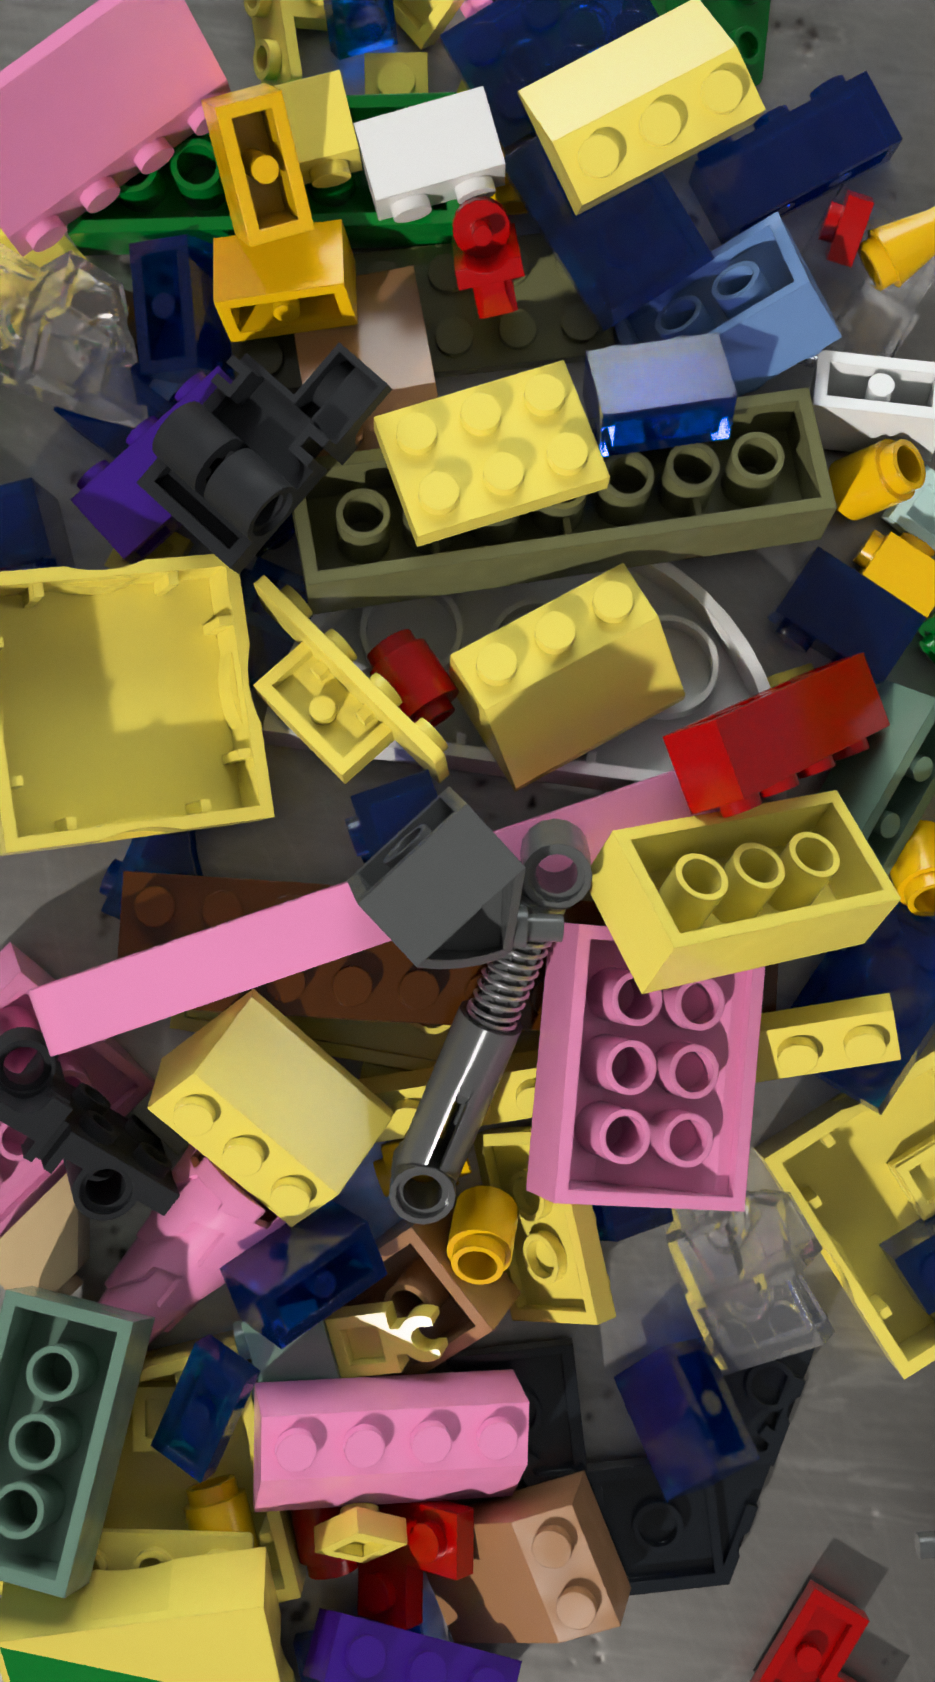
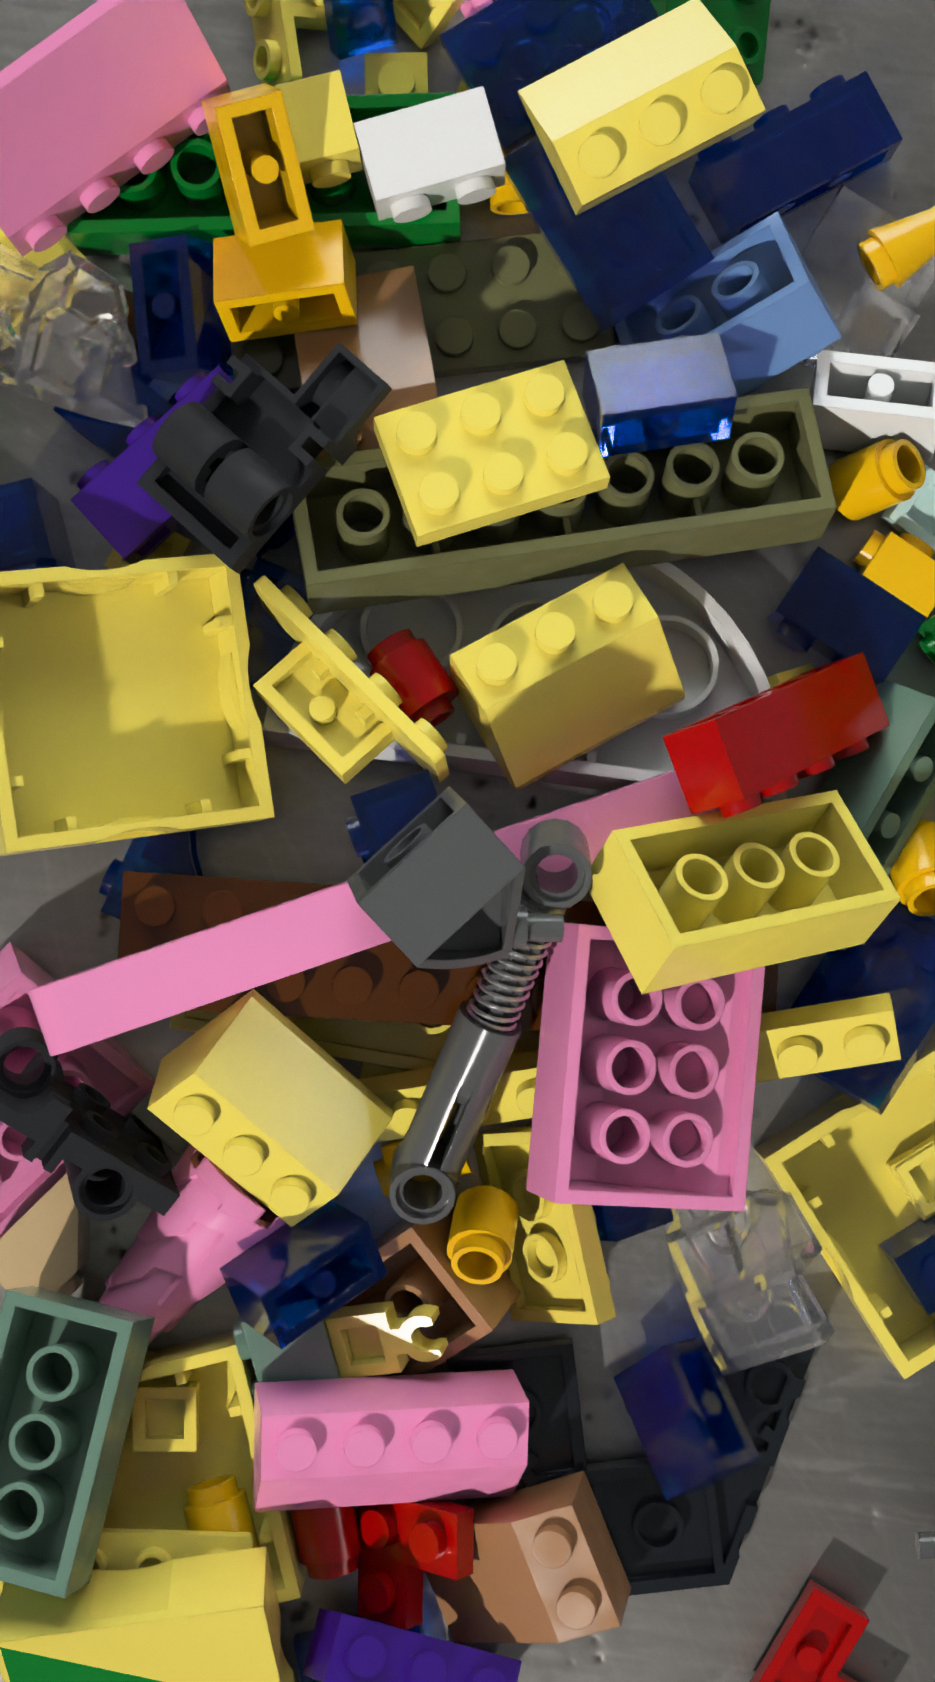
(205, 1408): clear blue plate -> none
(360, 1533): light yellow plate -> none
(486, 255): red hips -> none
(845, 227): red plate -> none

